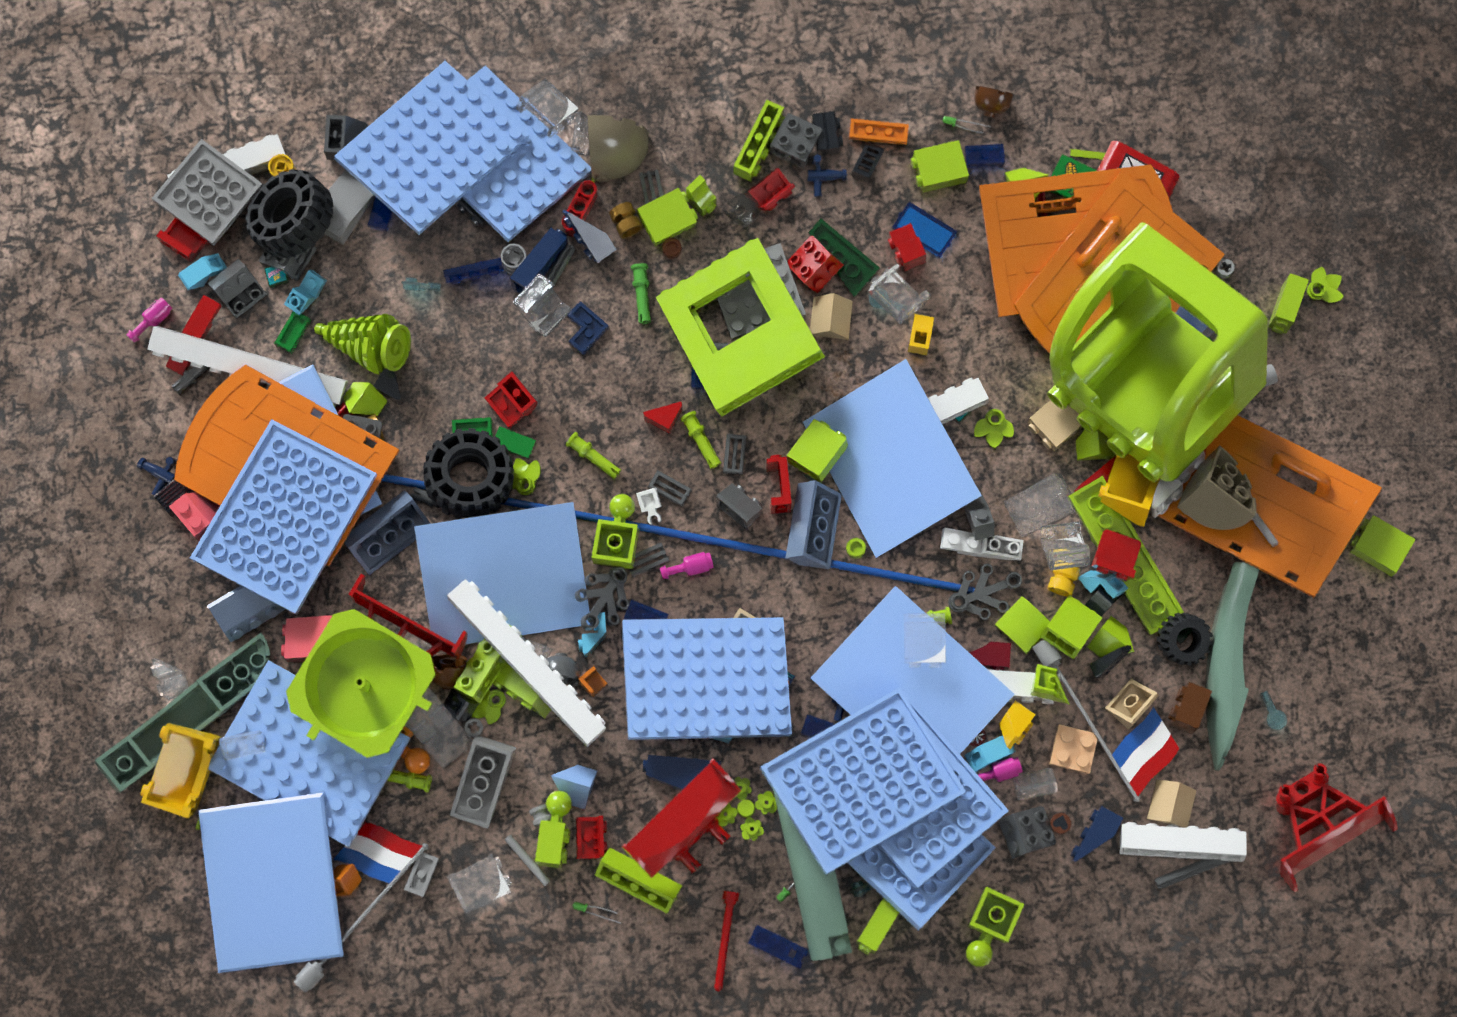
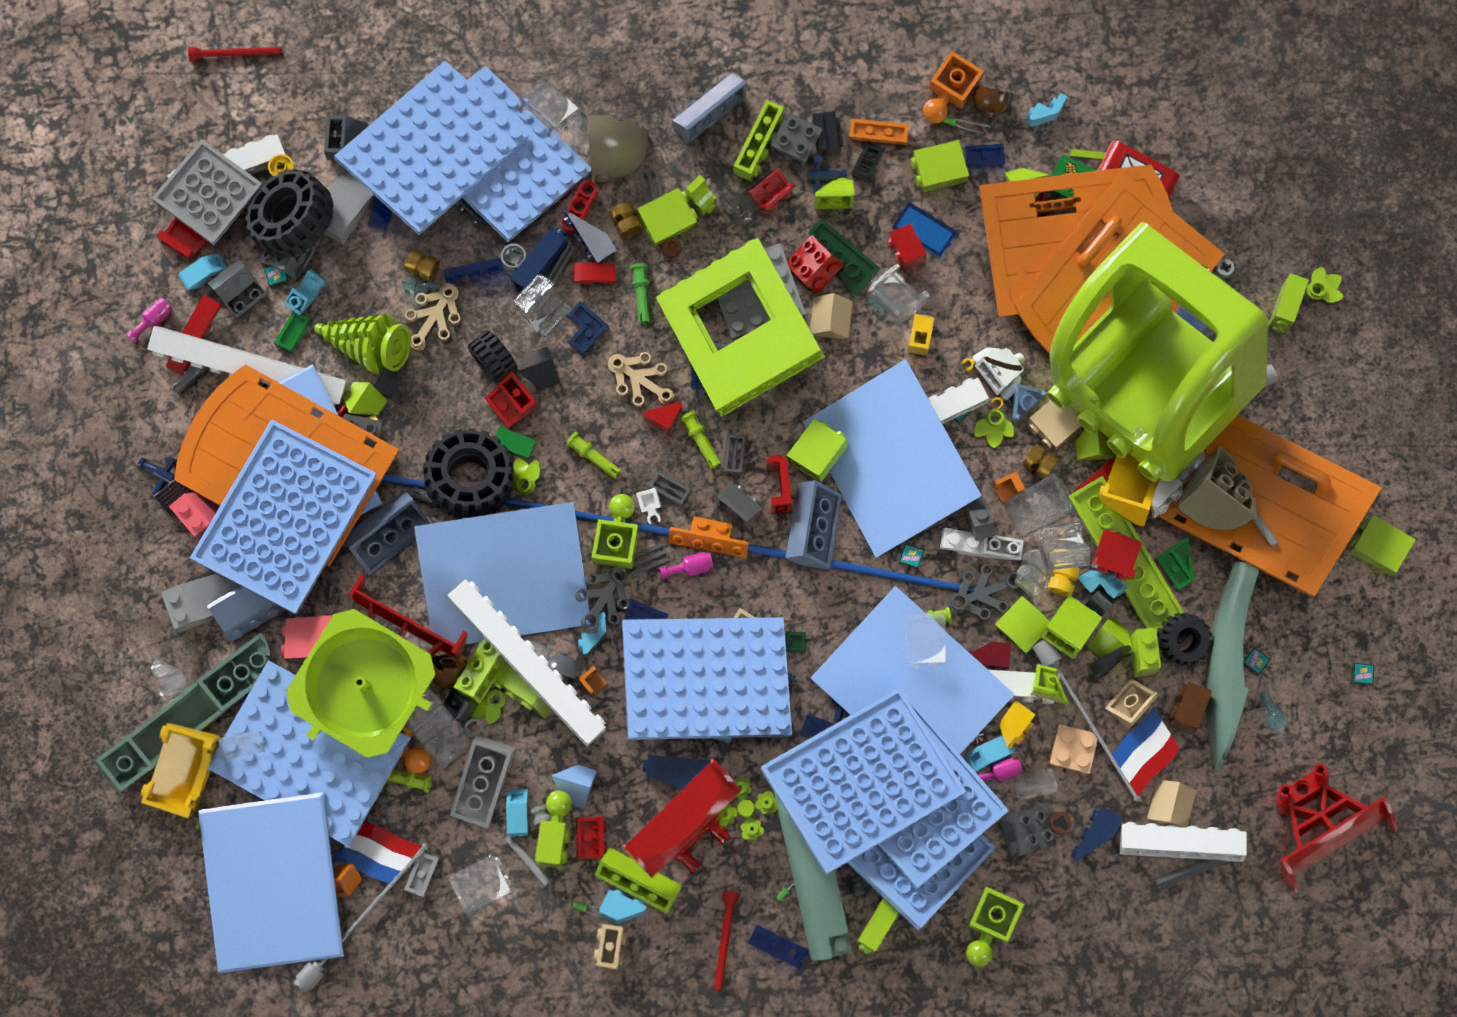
(189, 601): none -> light grey slope
(196, 54): none -> red piece
(420, 264): none -> pearl gold wheel
(434, 313): none -> tan plant
(476, 423): green tile -> none
(492, 356): none -> black tyre
(517, 812): none -> medium azure slope
(539, 368): none -> black slope
(592, 272): none -> red slope
(611, 940): none -> tan brick
(619, 909): none -> medium azure slope
(638, 377): none -> tan plant
(709, 536): none -> orange bracket
(710, 107): none -> sand blue slope
(795, 642): none -> dark green tile
(835, 195): none -> lime slope
(856, 548): lime tile -> none
(911, 556): none -> tile
(949, 89): none -> orange brick
(999, 369): none -> white torso
(1008, 486): none -> orange panel
(1024, 400): none -> light blue slope
(1033, 573): none -> clear slope
(1040, 461): none -> pearl gold wheel
(1043, 114): none -> medium azure slope
(1146, 652): none -> lime brick
(1177, 564): none -> green wing
(1256, 661): none -> tile
(1363, 674): none -> tile

